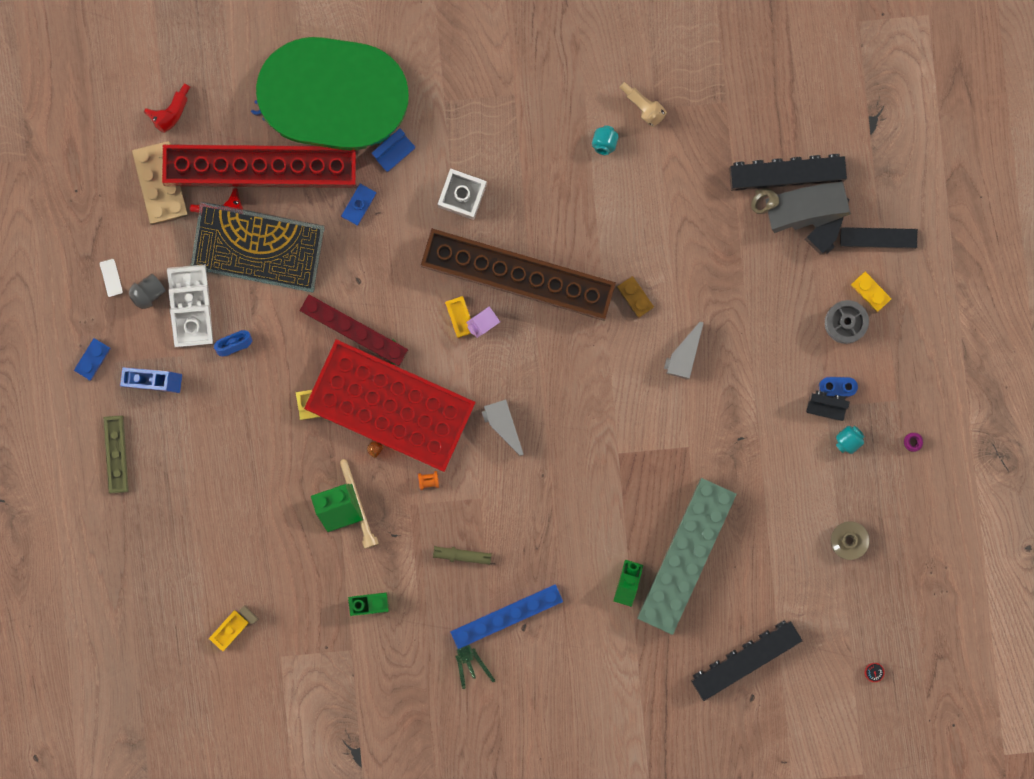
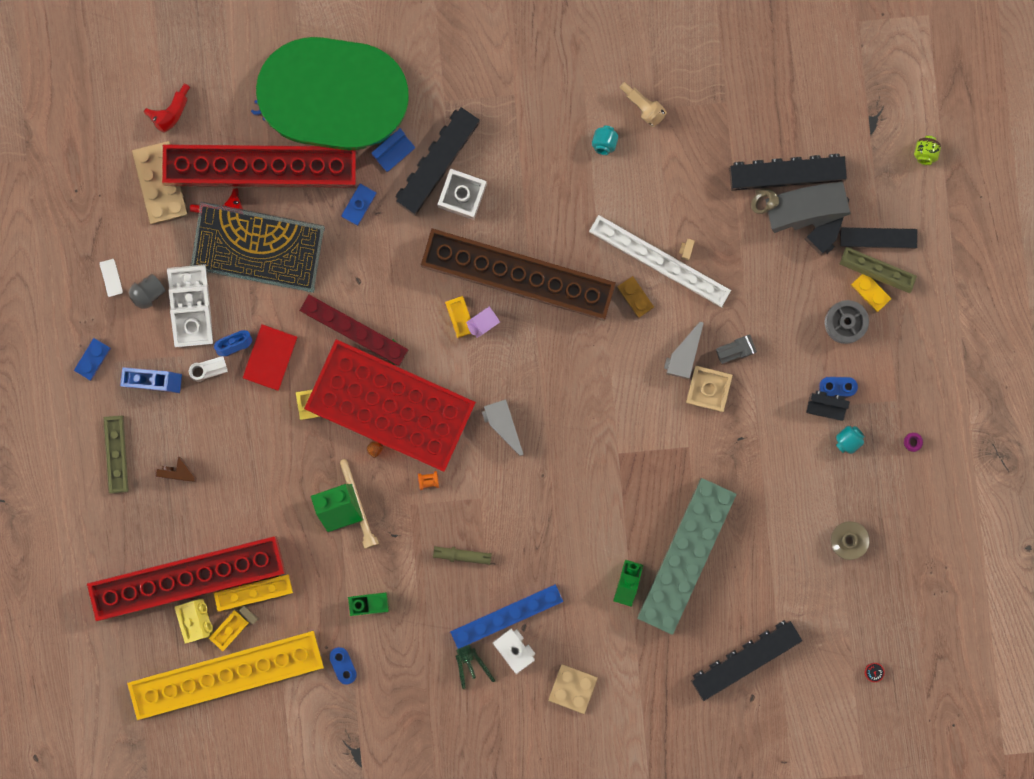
(182, 472): none -> reddish brown slope
(186, 578): none -> red brick
(194, 620): none -> light yellow bracket
(210, 368): none -> white piece
(225, 675): none -> yellow plate
(253, 592): none -> yellow plate
(270, 357): none -> red tile
(344, 665): none -> blue plate
(438, 161): none -> black brick
(514, 650): none -> white brick
(572, 689): none -> tan plate
(660, 261): none -> white tile
(686, 249): none -> tan plate
(709, 389): none -> tan plate
(740, 348): none -> dark grey piece
(878, 270): none -> olive tile
(927, 150): none -> lime head

